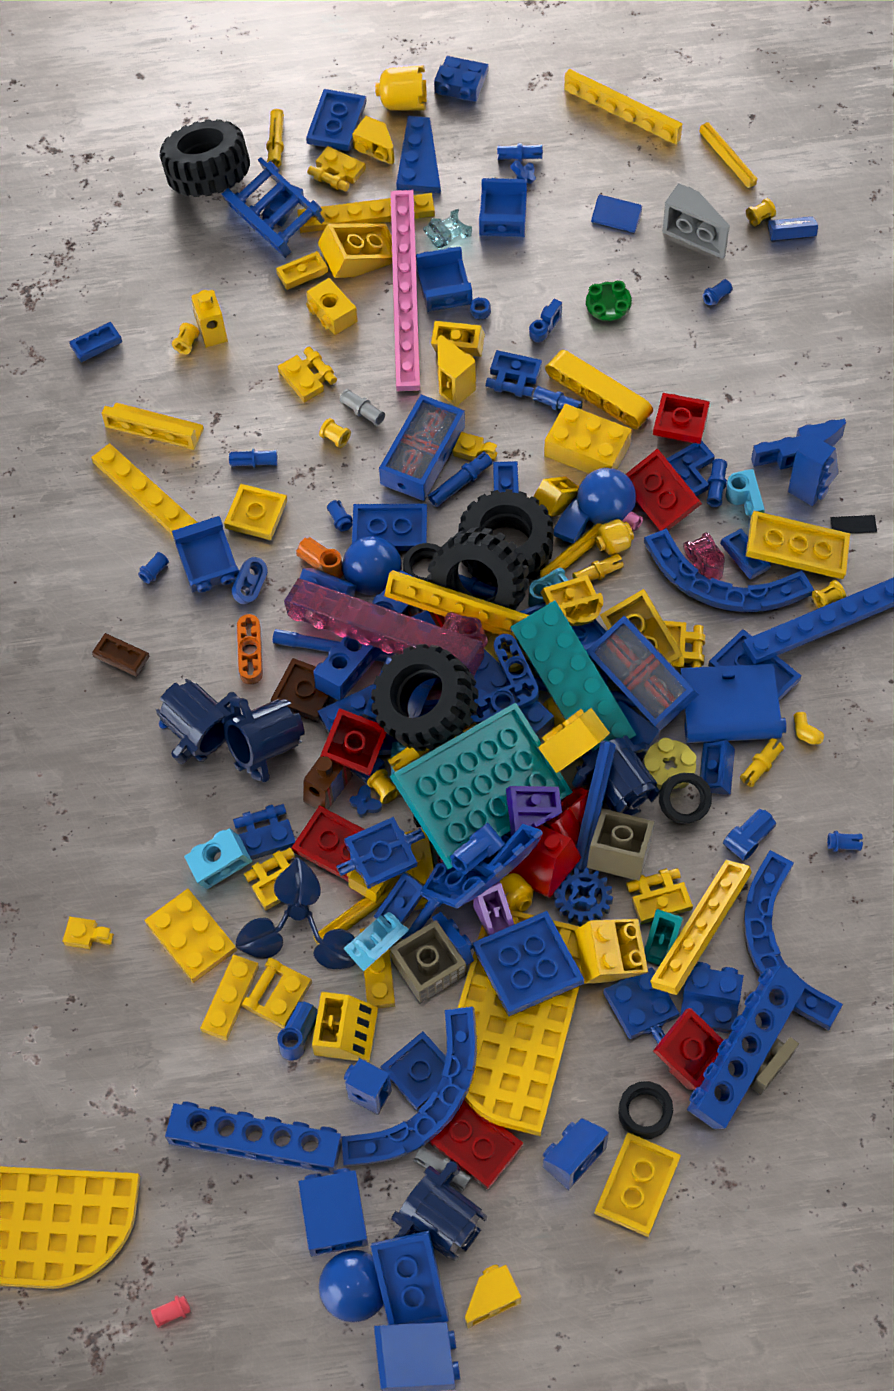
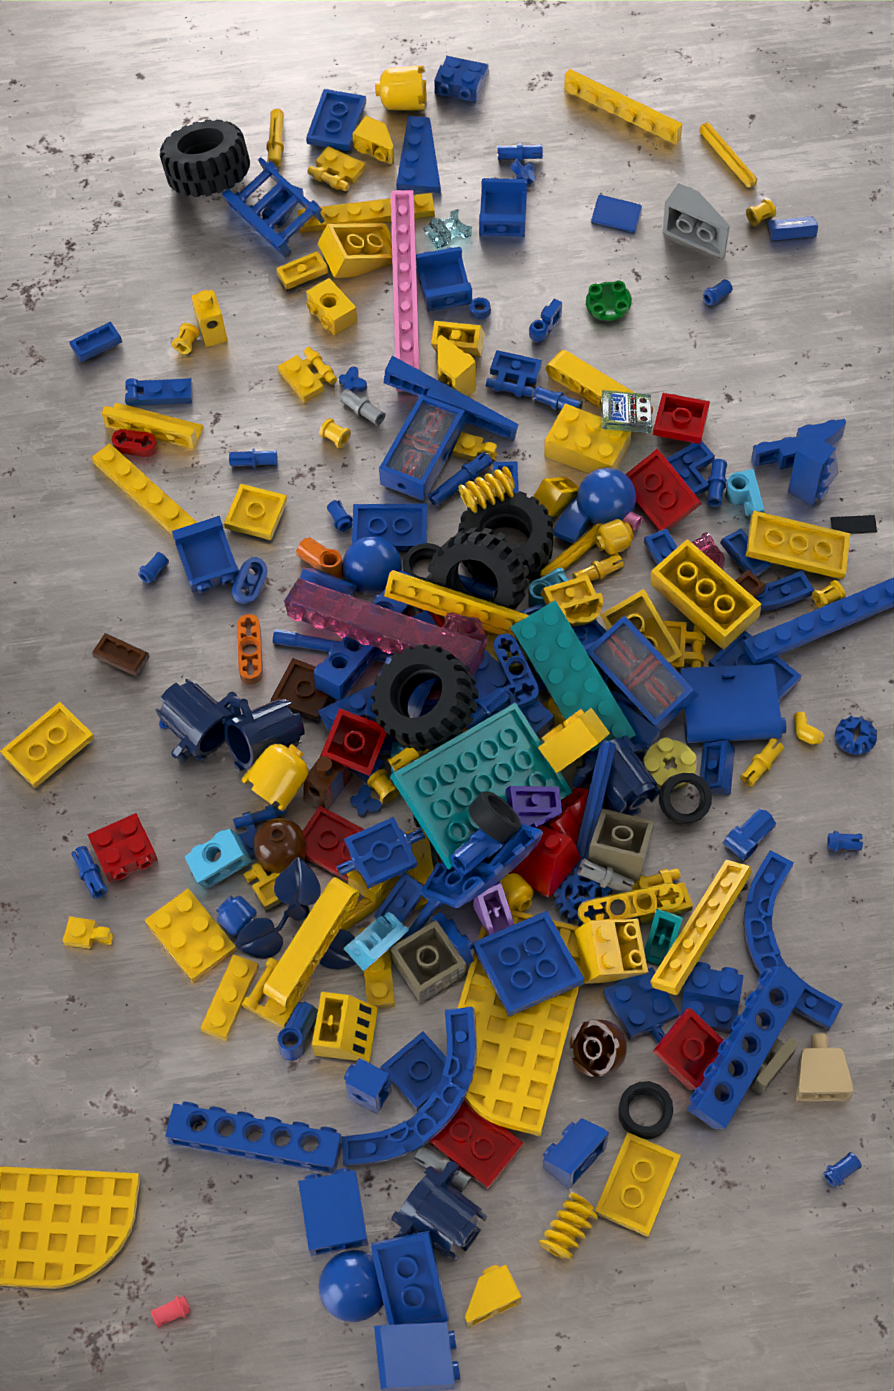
(47, 744): none -> yellow plate
(89, 872): none -> blue pin
(122, 848): none -> red plate
(134, 443): none -> red beam
(158, 391): none -> blue plate
(235, 914): none -> blue head
(278, 774): none -> yellow cylinder
(279, 844): none -> reddish brown cylinder
(311, 942): none -> yellow beam
(352, 381): none -> blue piece
(411, 380): none -> blue slope
(487, 489): none -> yellow piece
(488, 706): none -> blue axle
(494, 816): none -> black tyre
(568, 1226): none -> yellow piece
(598, 1047): none -> reddish brown cylinder
(605, 876): none -> light grey pin
(626, 411): none -> tile
(630, 901): none -> yellow beam
(705, 594): none -> yellow brick
(751, 583): none -> reddish brown tile
(823, 1072): none -> tan torso
(842, 1169): none -> blue pin
(845, 738): none -> blue gear

